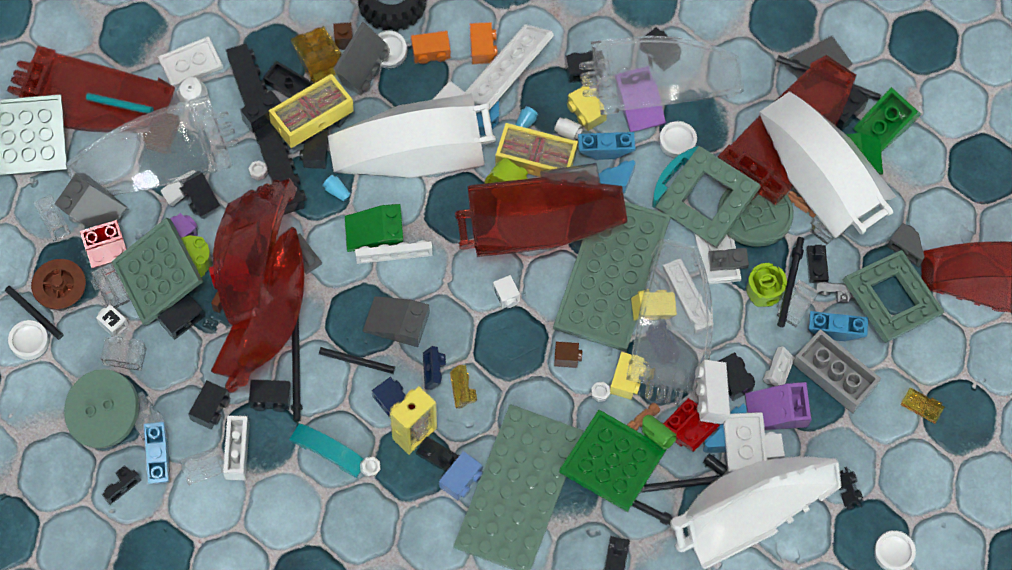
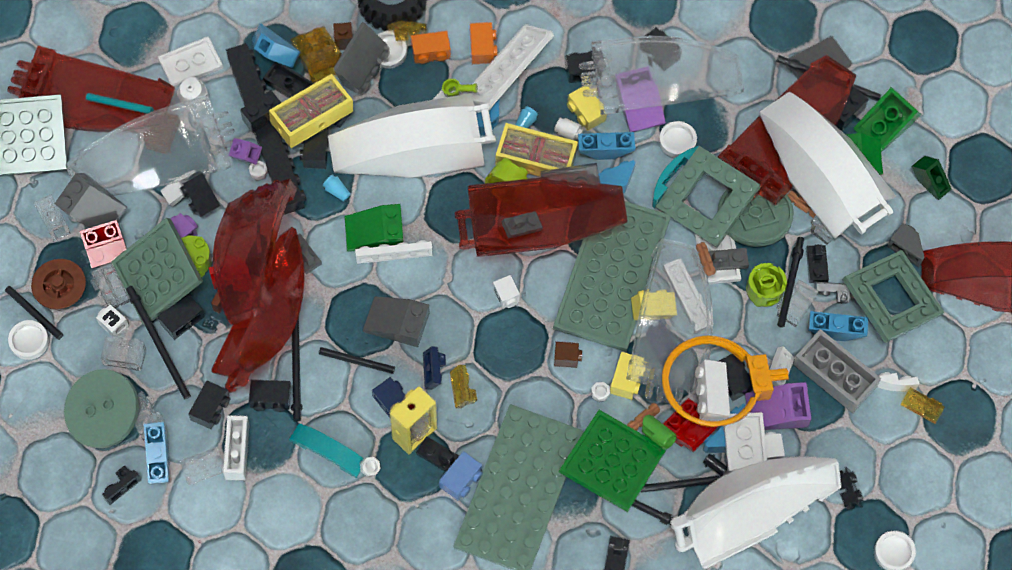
(135, 299): none -> black bar
(245, 151): none -> medium lavender brick
(274, 47): none -> dark azure slope
(402, 29): none -> clear yellow hinge
(454, 85): none -> lime bar
(522, 224): none -> dark grey hinge
(705, 259): none -> nougat axle
(758, 368): none -> light orange brick
(891, 382): none -> white slope
(932, 176): none -> dark green slope

